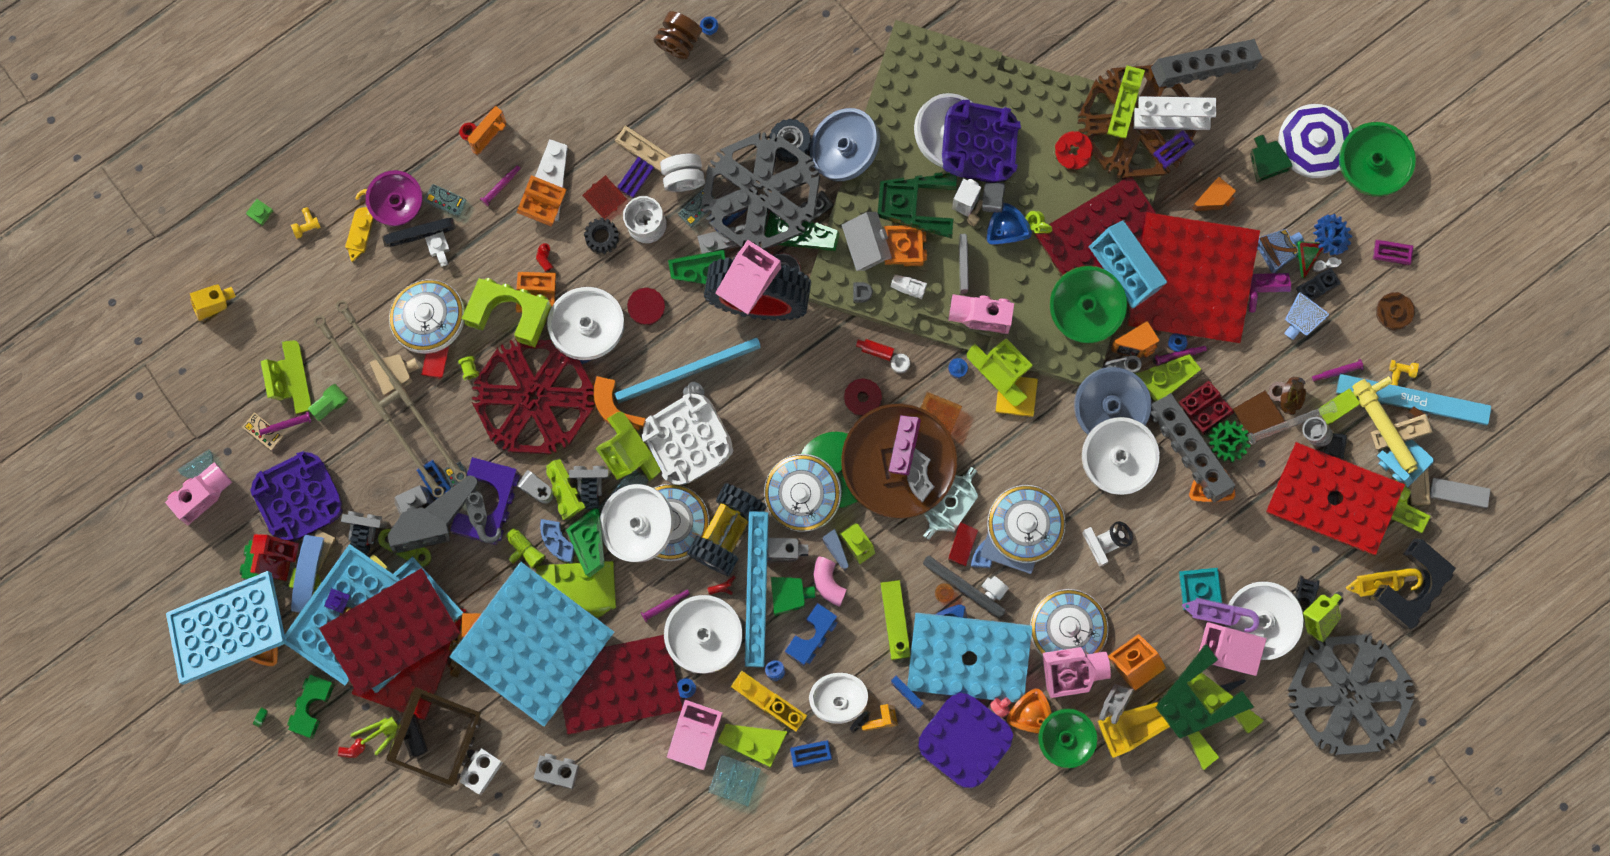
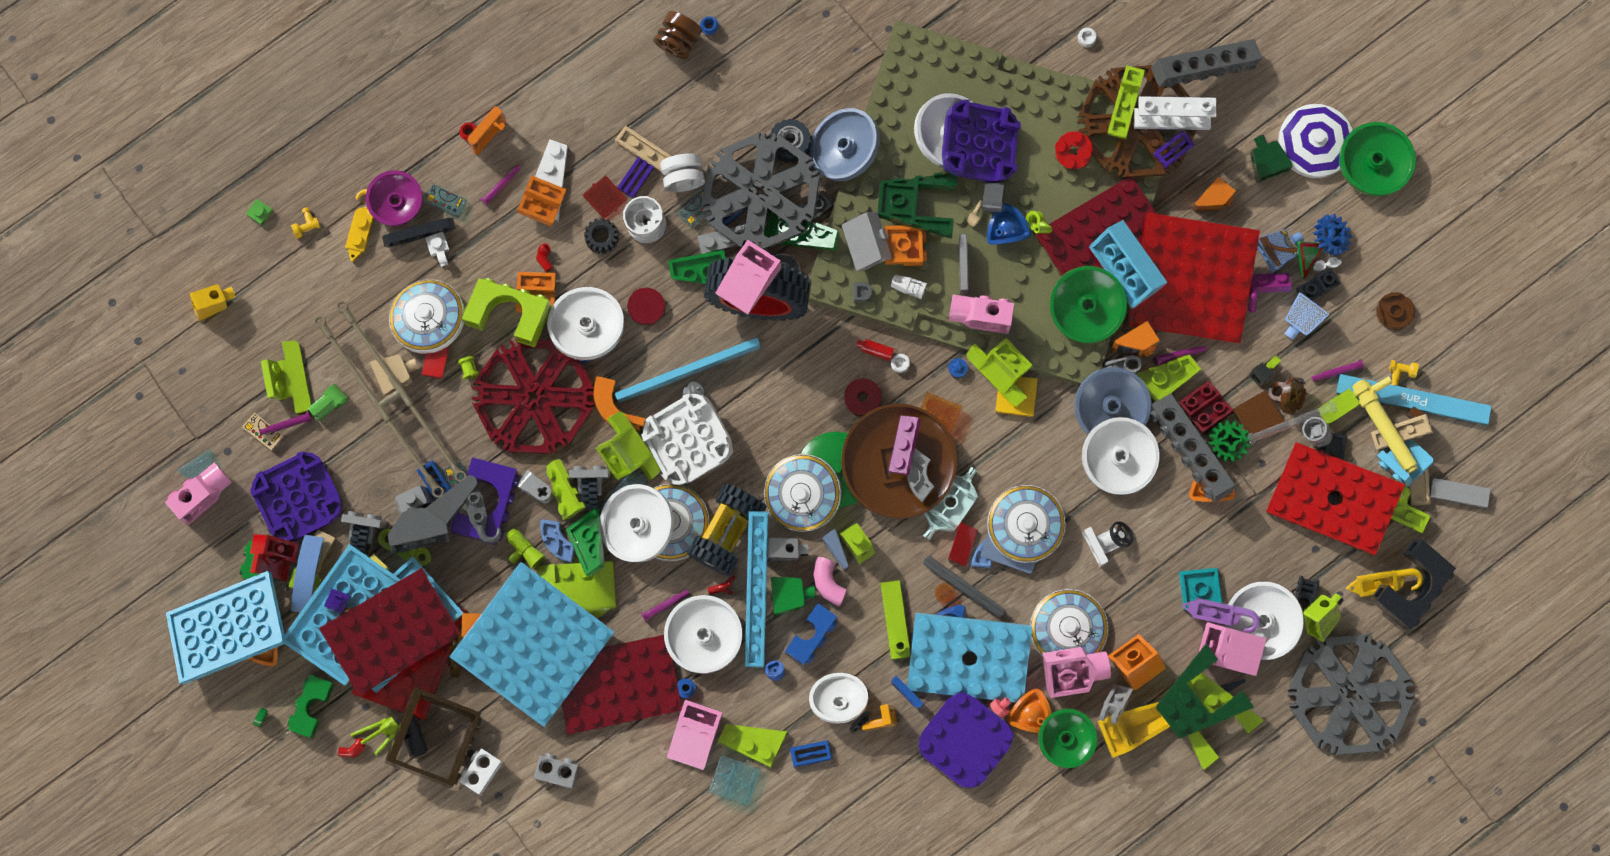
(768, 701): yellow slope -> none
(966, 197): white brick -> none
(994, 588): white plate -> none
(1087, 37): none -> white tile
(1173, 346): blue plate -> none
(1263, 372): none -> pearl dark grey piece
(1376, 256): magenta tile -> none

